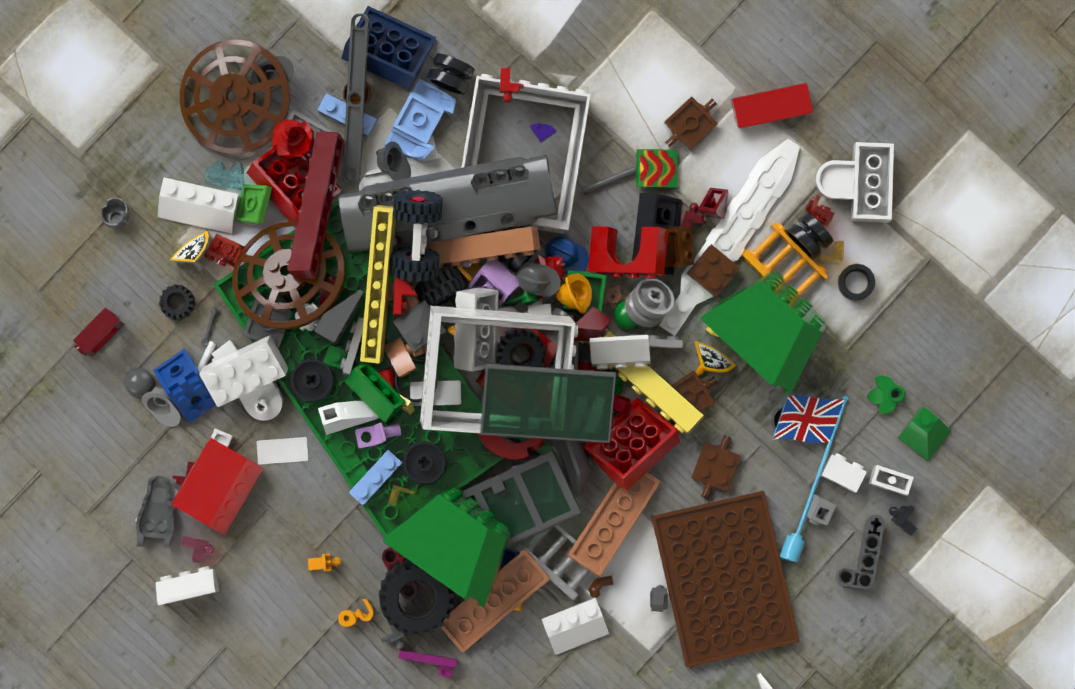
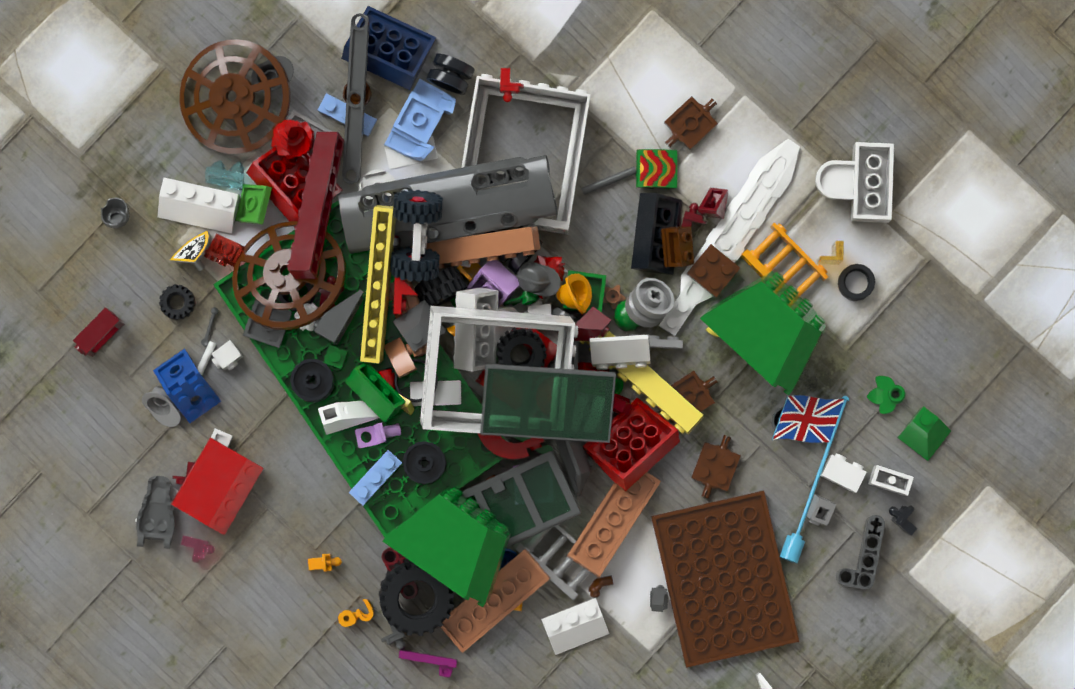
(138, 382): dark grey hair -> none
(186, 586): white slope -> none
(248, 376): white brick -> none
(282, 450): white sticker -> none
(352, 347): light grey plate -> none
(393, 161): dark grey piece -> none
(396, 493): clear yellow panel -> none
(542, 131): dark purple tile -> none
(572, 253): blue piece -> none
(648, 262): red arch -> none
(712, 360): shield -> none
(771, 105): red brick -> none
(809, 235): black wheel -> none
(822, 213): clear red bracket -> none

